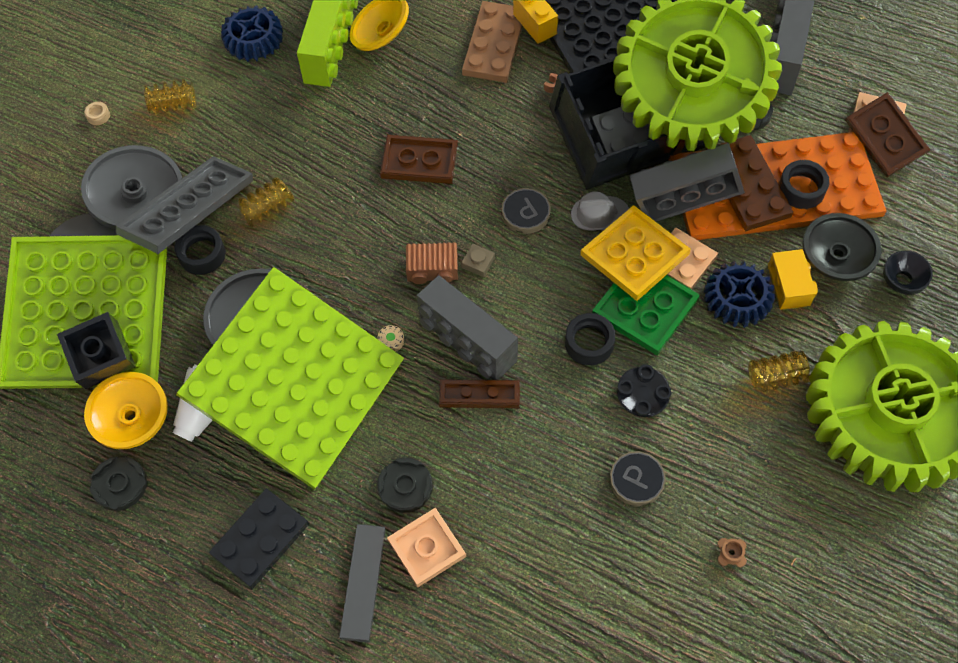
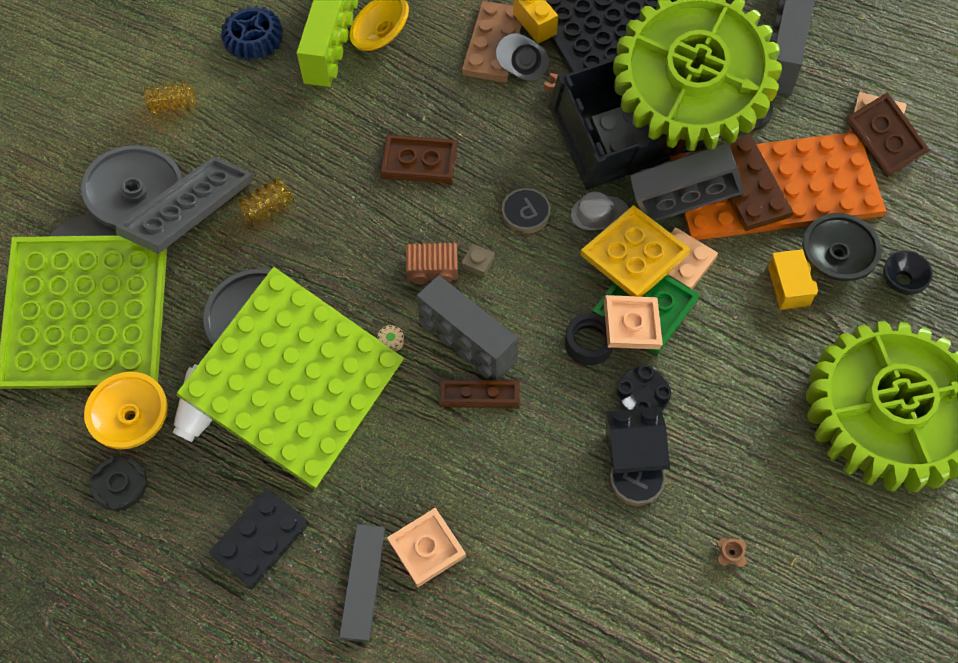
(96, 350): black brick -> none
(97, 113): tan tile -> none
(204, 265): black tyre -> none
(405, 485): pearl dark grey tile -> none
(522, 57): none -> dark grey piece
(632, 322): none -> light nougat plate
(637, 440): none -> black slope
(739, 307): dark blue gear -> none
(780, 369): clear yellow piece -> none
(808, 169): black tyre -> none

